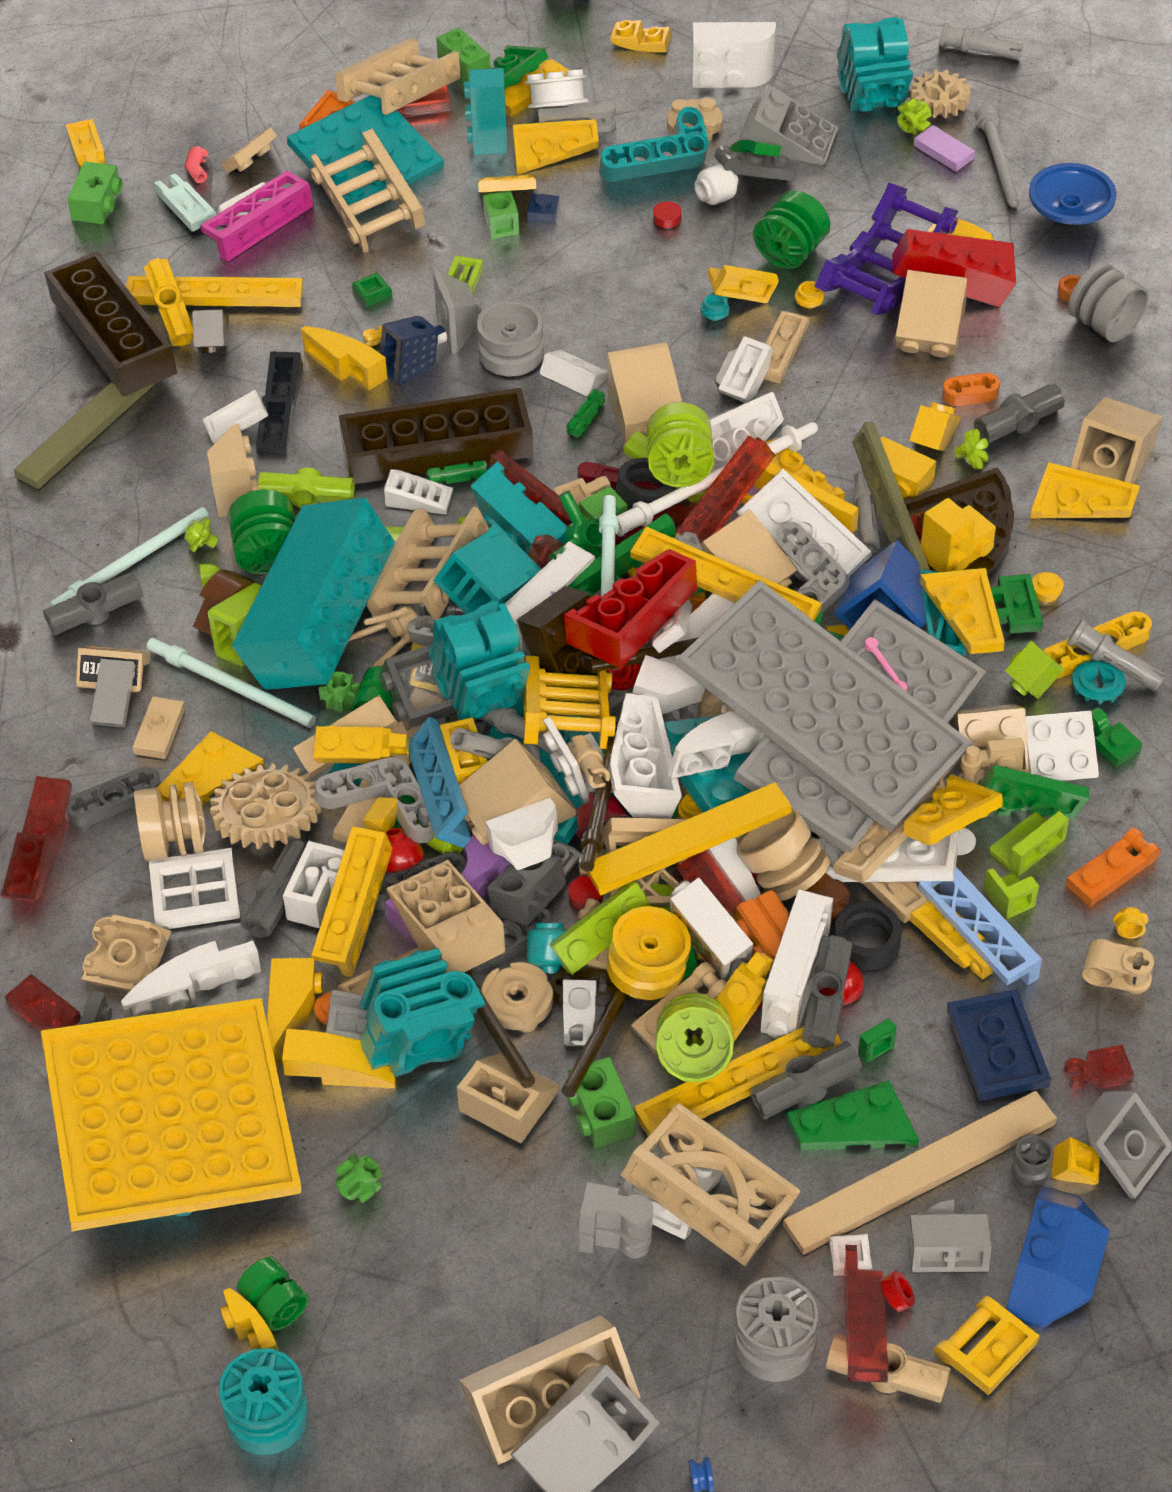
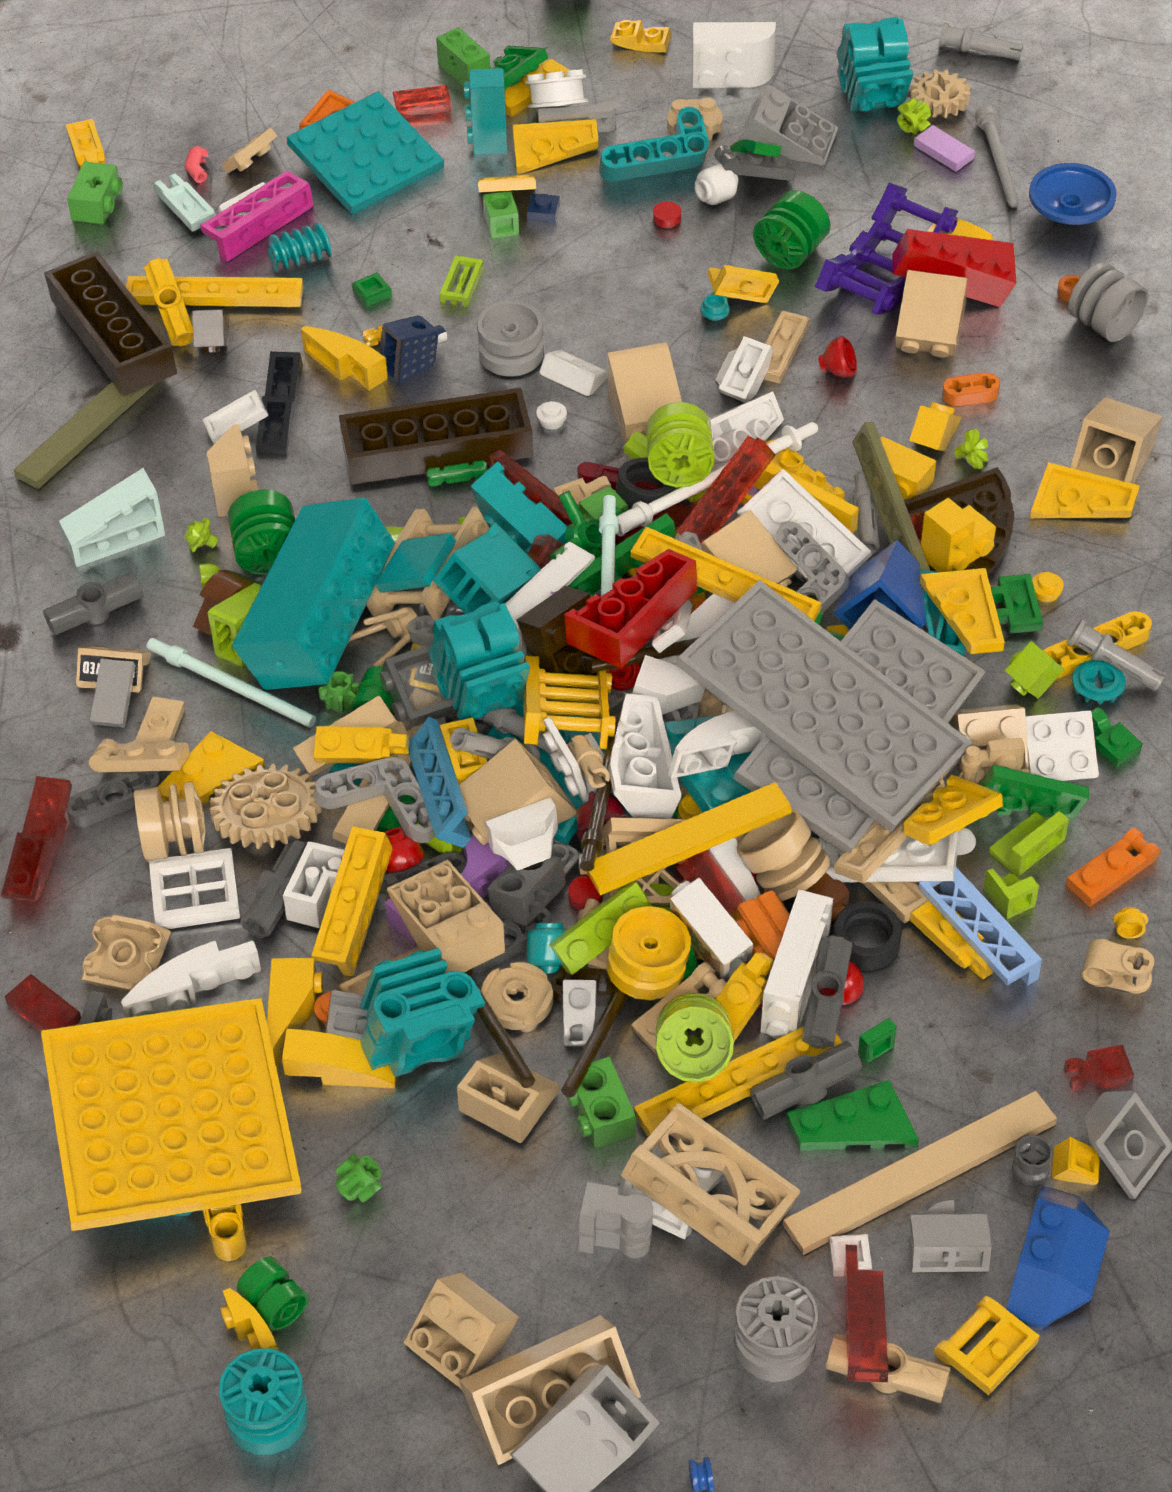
(114, 521): none -> light aqua wedge
(135, 555): light aqua bar -> none
(139, 756): none -> tan plate
(224, 1222): none -> yellow piece
(298, 245): none -> teal piece
(308, 486): lime piece -> none
(381, 815): yellow slope -> none
(385, 170): tan fence -> none
(386, 68): tan fence -> none
(401, 483): white slope -> none
(415, 563): none -> teal tile
(455, 309): light grey slope -> none
(460, 1327): none -> tan slope
(551, 415): none -> white plate
(585, 413): green axle -> none
(808, 295): yellow plate -> none
(839, 358): none -> red brick
(871, 646): bright pink hinge -> none
(897, 1291): red tile -> none
(998, 1044): dark blue plate -> none
(1019, 413): dark grey piece -> none

